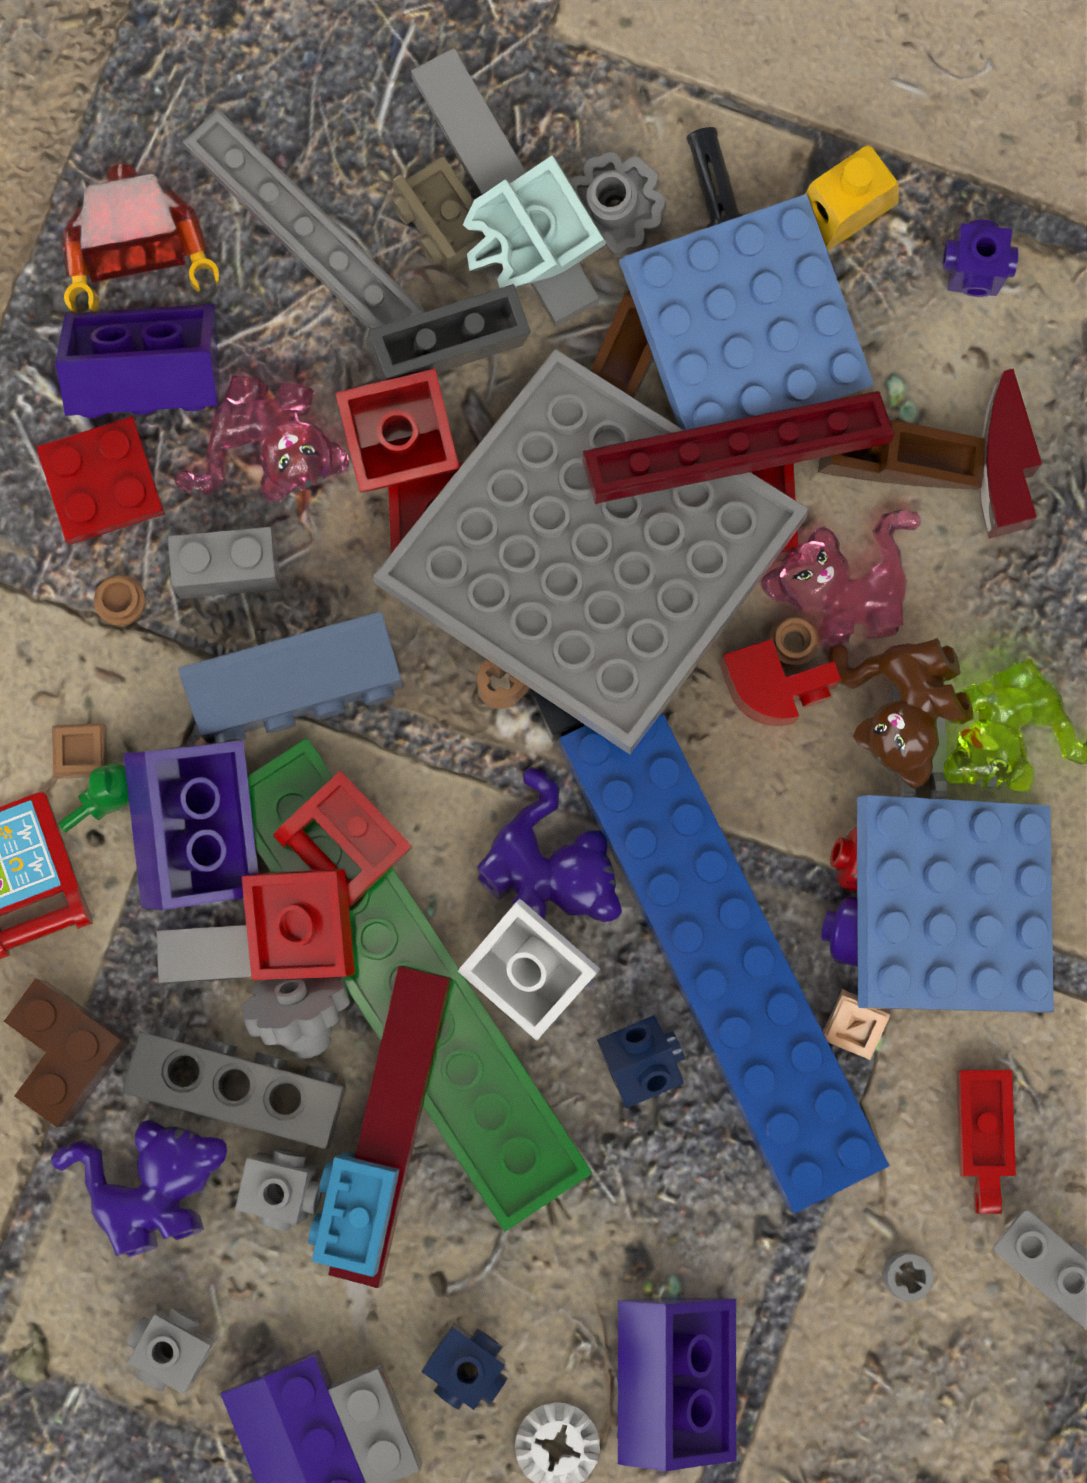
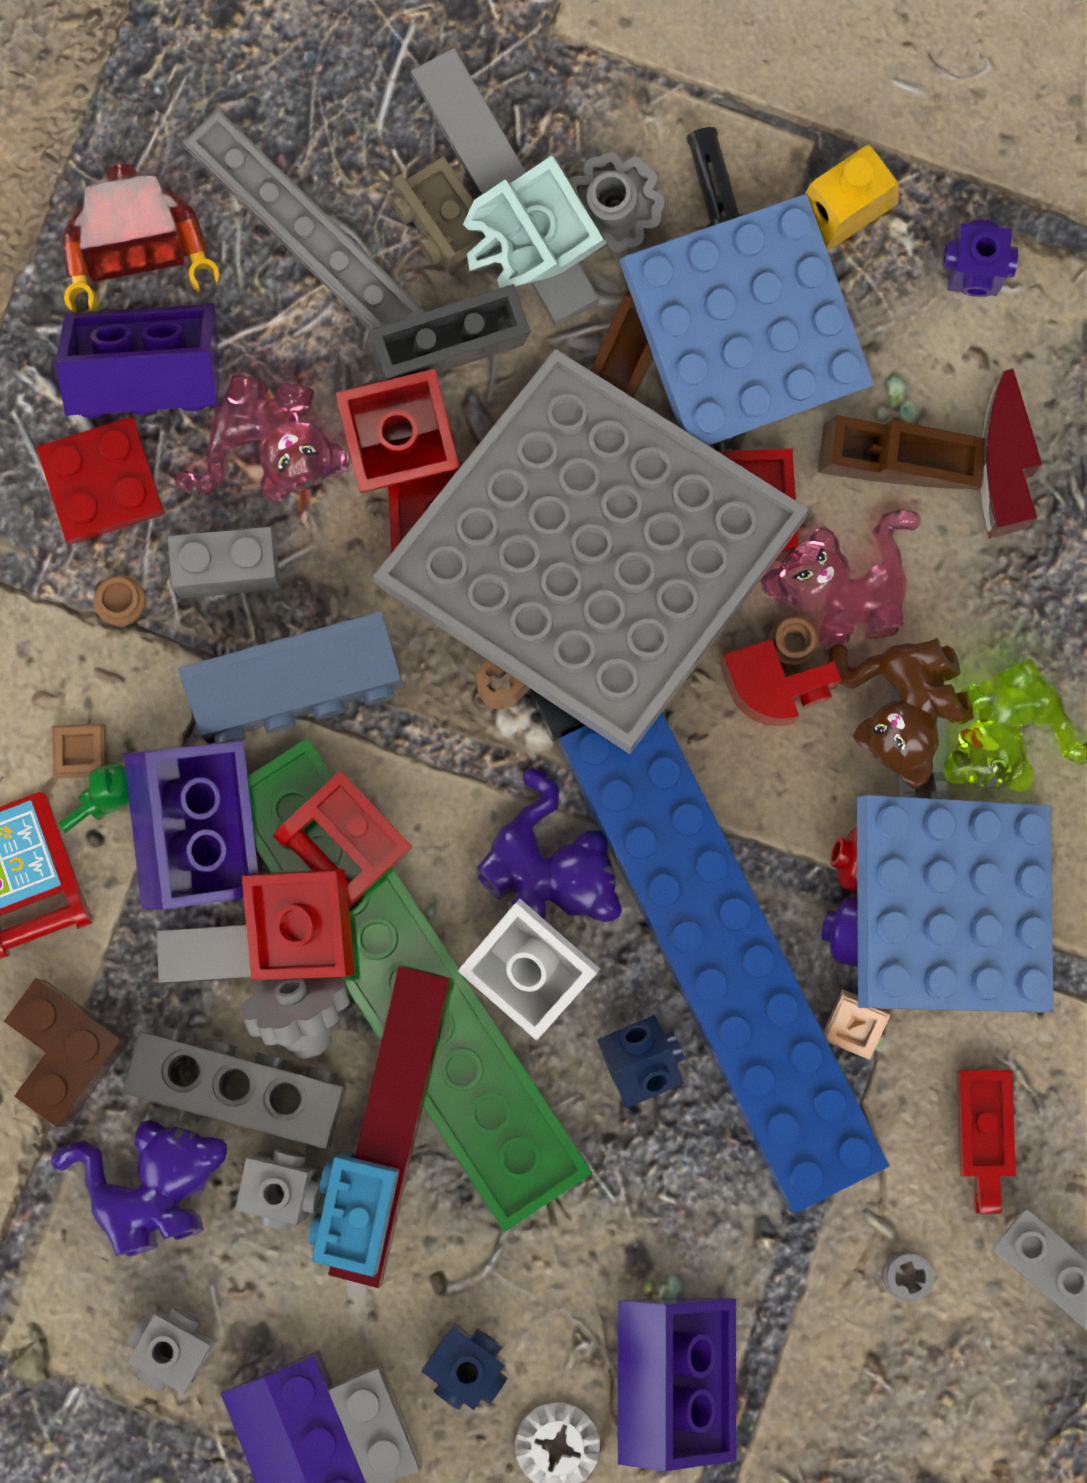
(737, 447): dark red tile -> none

